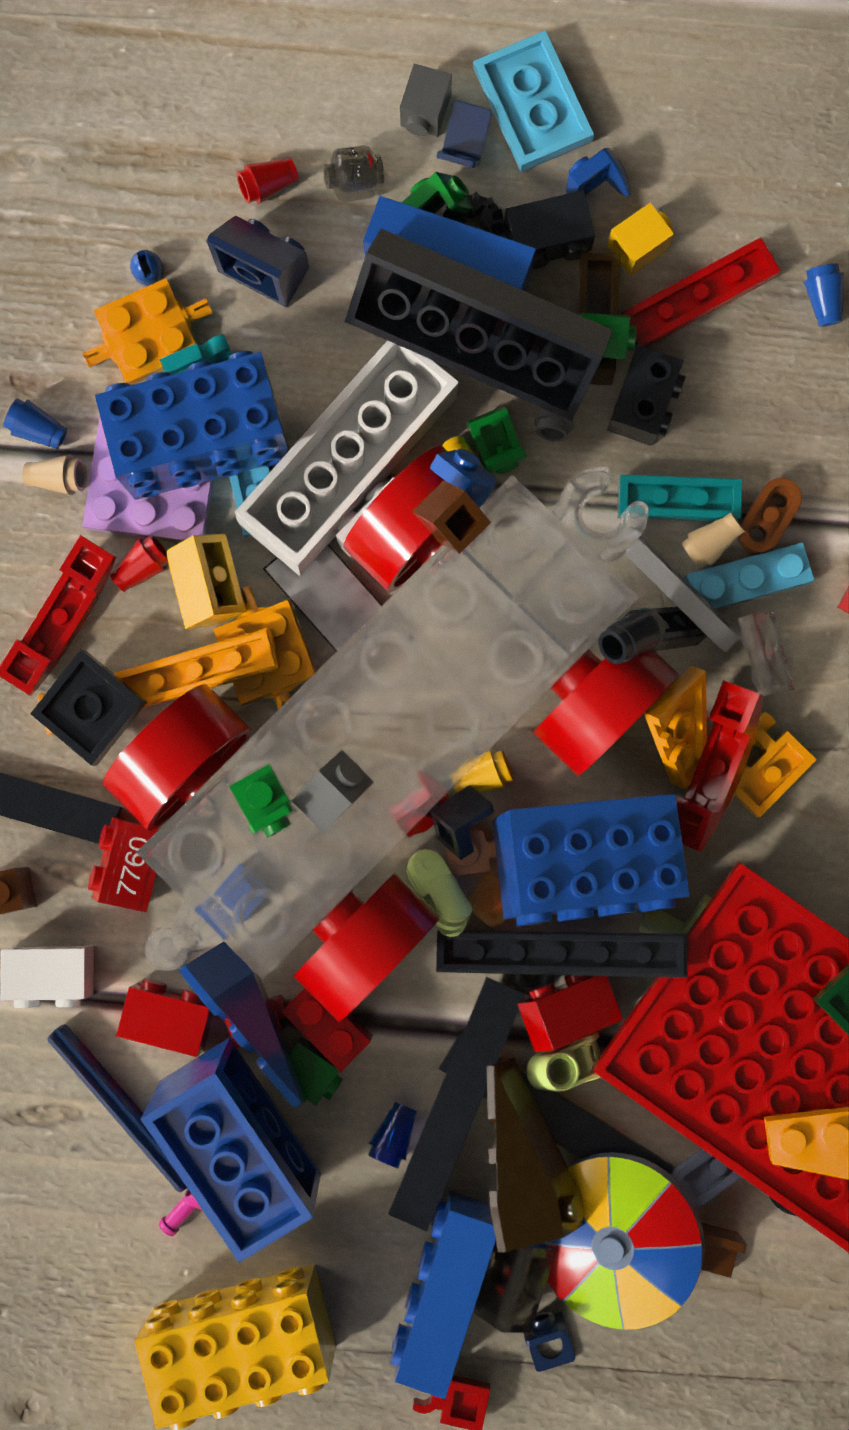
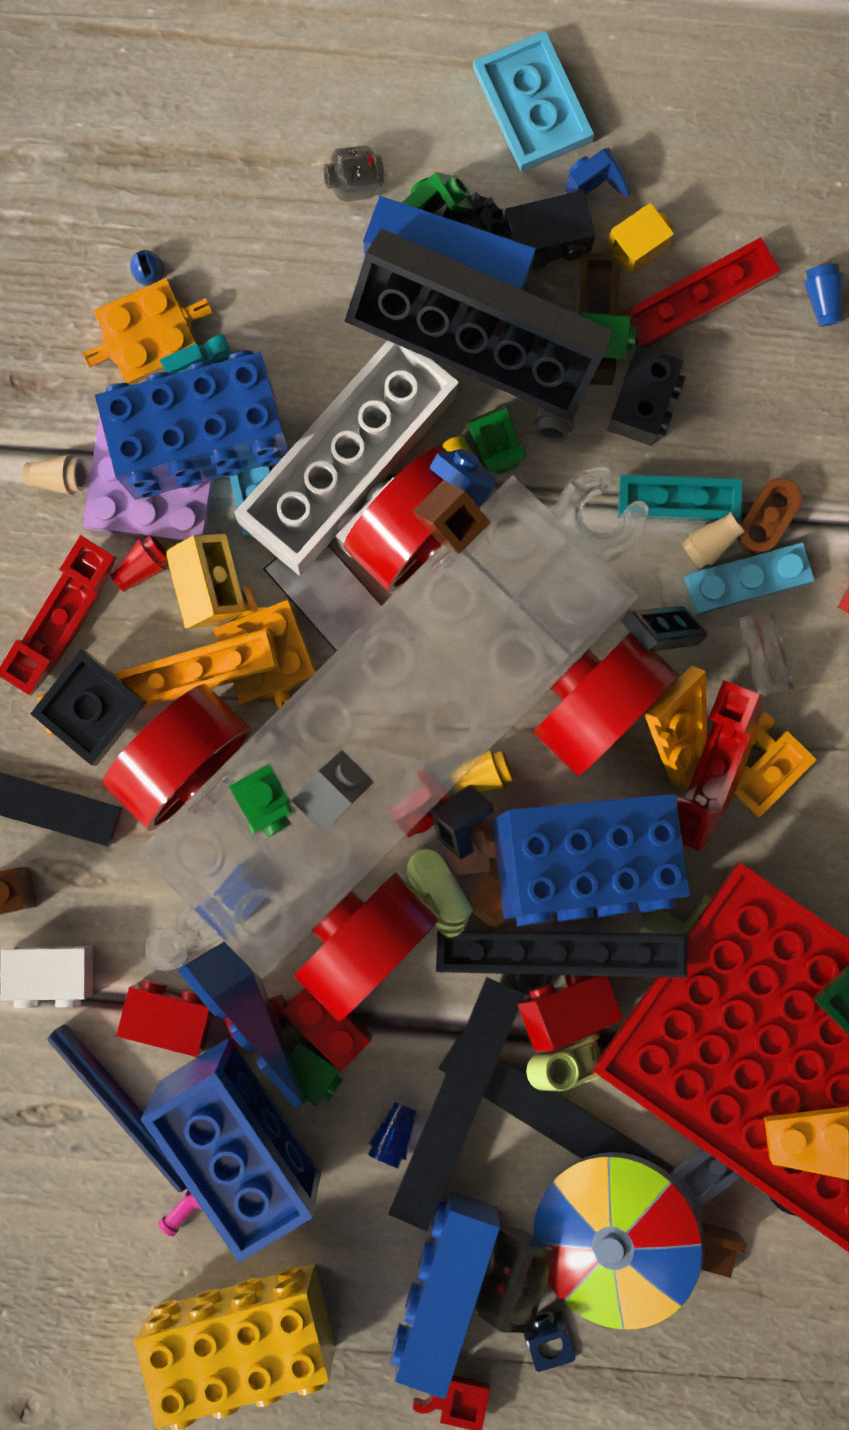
(33, 424): blue cone -> none
(123, 875): red brick -> none
(258, 259): dark blue slope -> none
(266, 179): red cone -> none
(425, 100): dark grey brick -> none
(465, 134): dark blue bracket -> none
(534, 1185): dark brown wedge -> none
(632, 635): black piece -> none
(683, 594): light grey beam -> none

